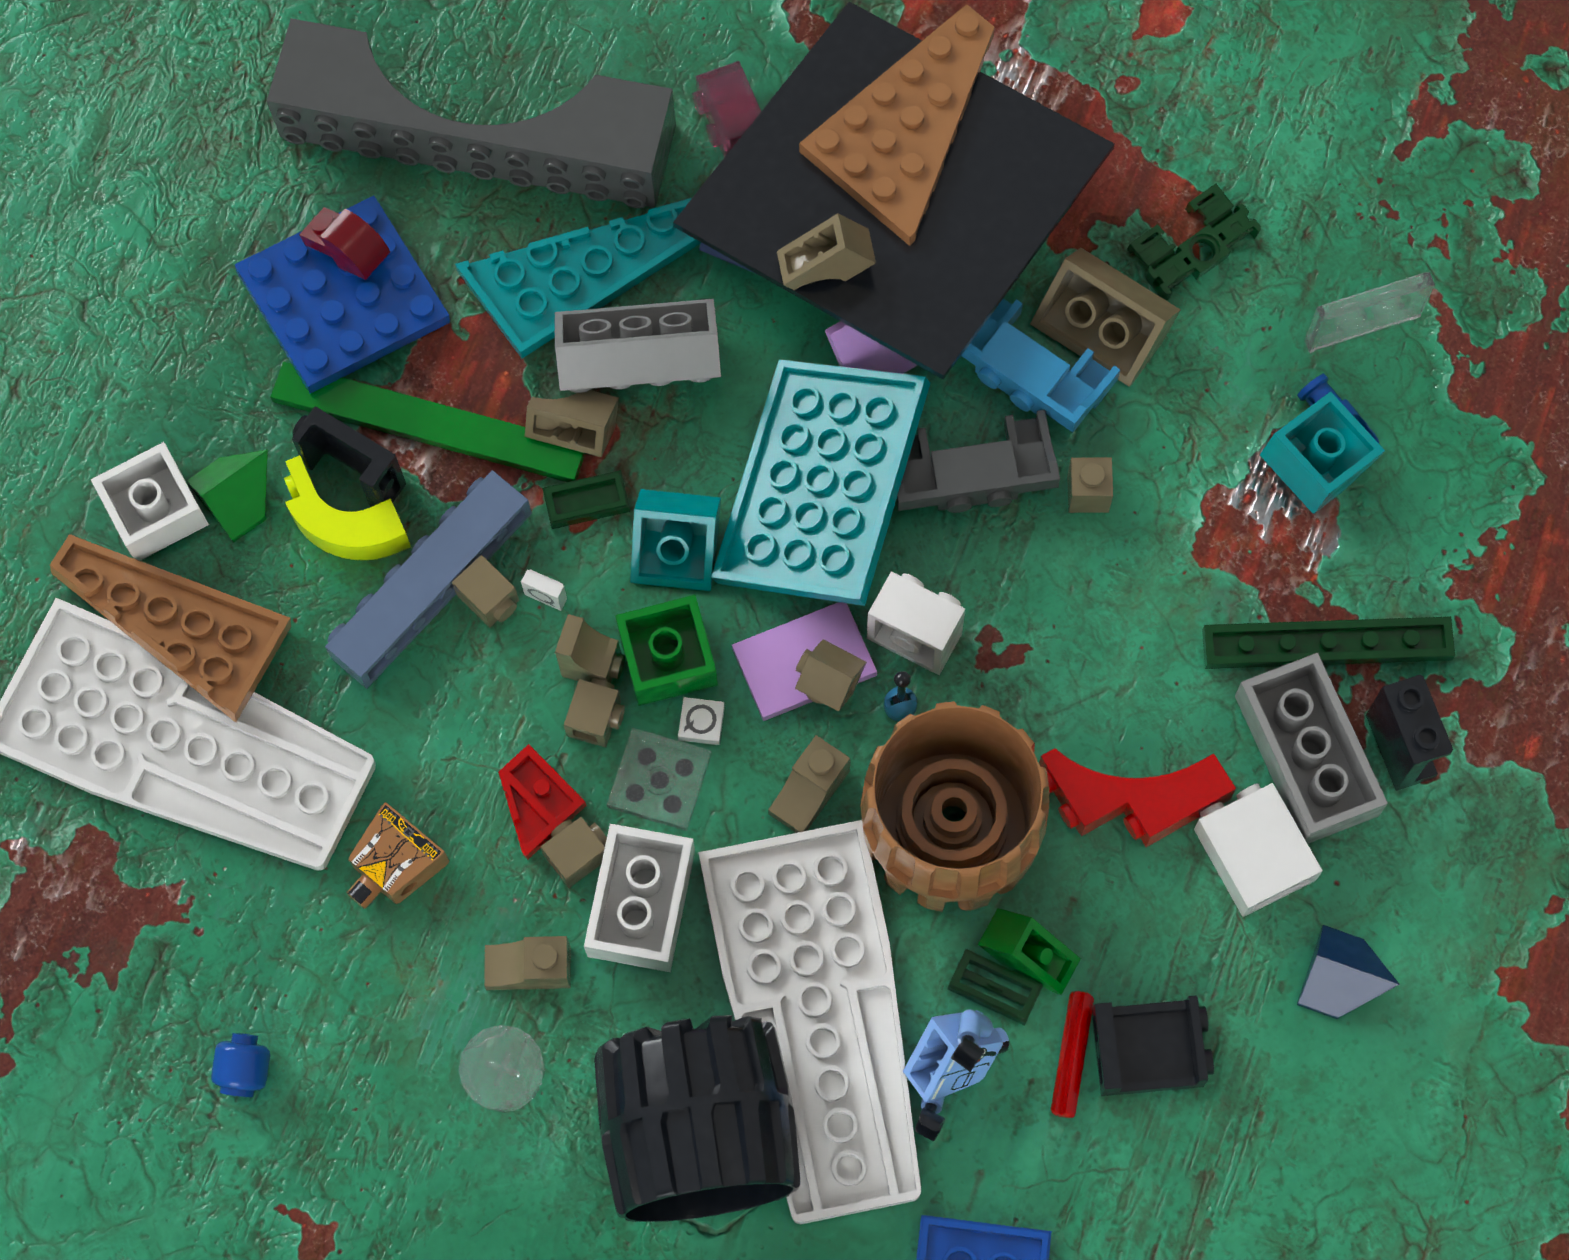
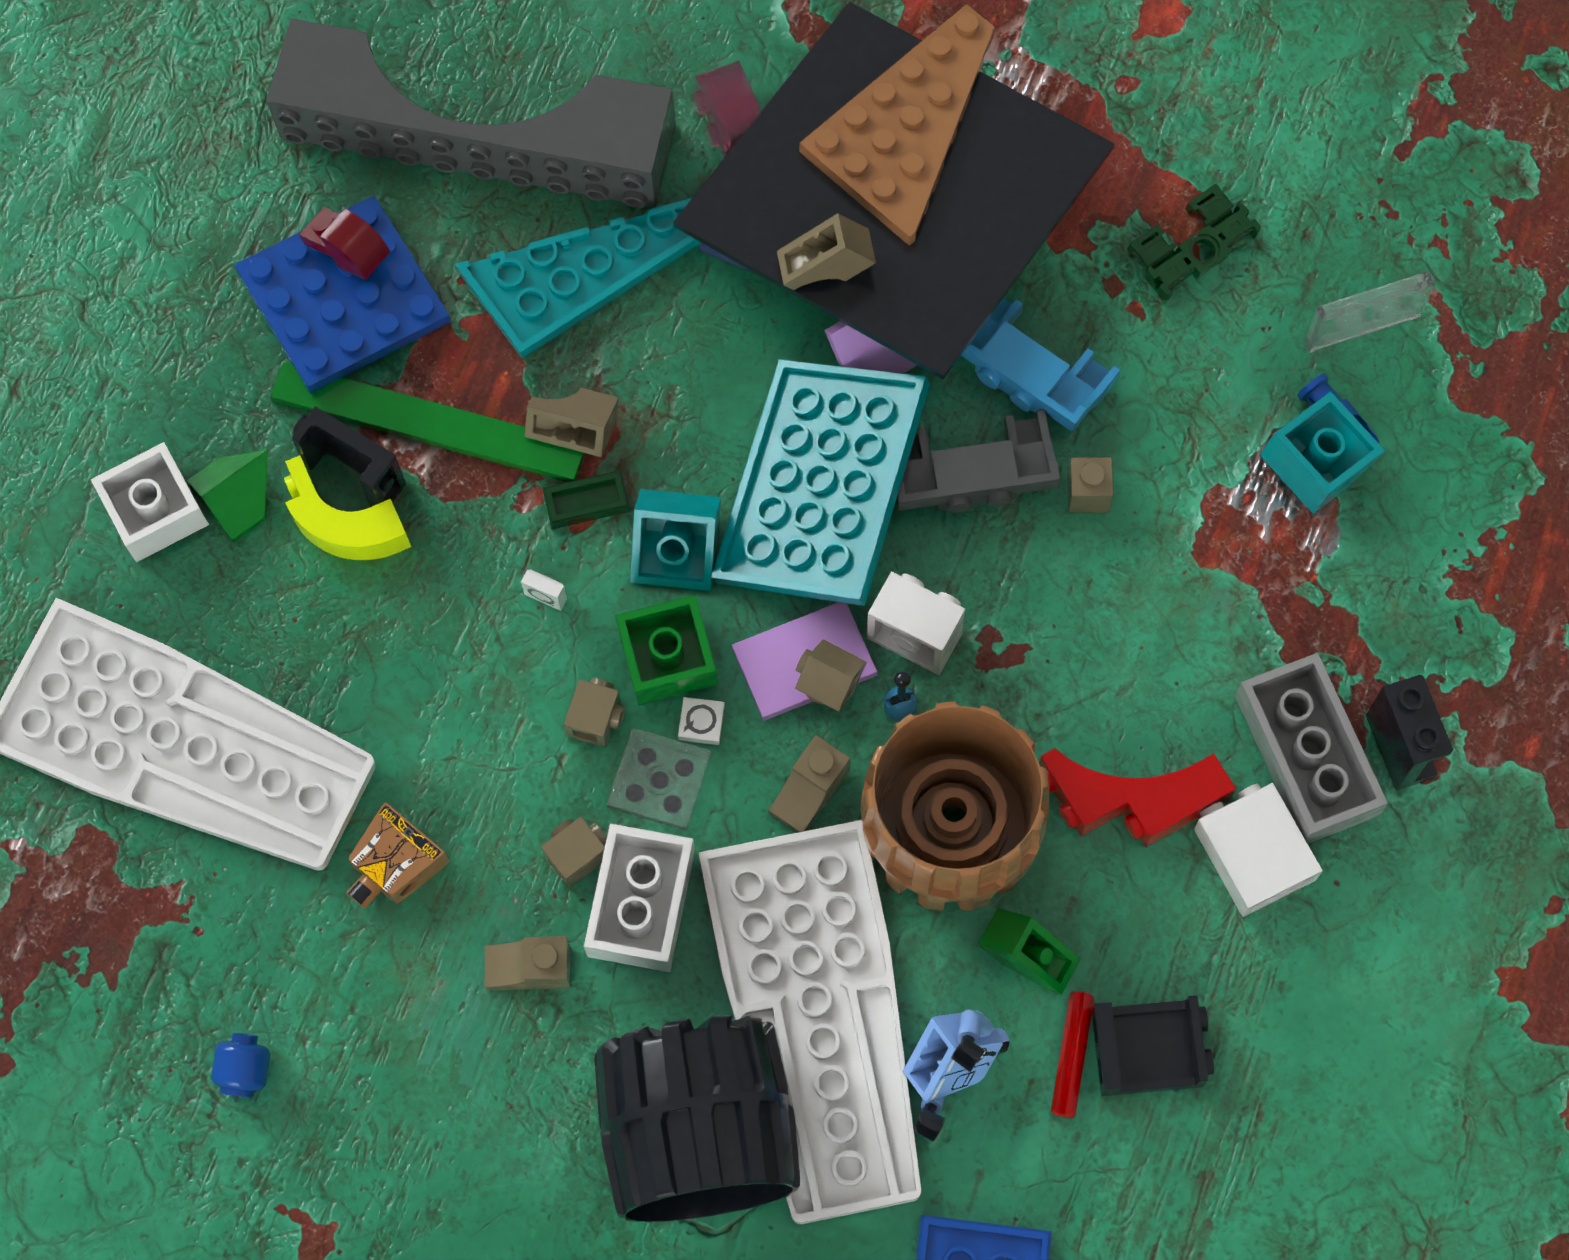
(192, 629): medium nougat wing -> none
(423, 583): sand blue brick -> none
(486, 592): dark tan brick -> none
(502, 1068): clear tile -> none
(537, 799): red wing -> none
(587, 653): dark tan arch -> none
(637, 345): light grey brick -> none
(987, 1001): dark green tile -> none
(1105, 312): dark tan slope -> none
(1334, 641): dark green plate -> none
(1343, 974): slope -> none

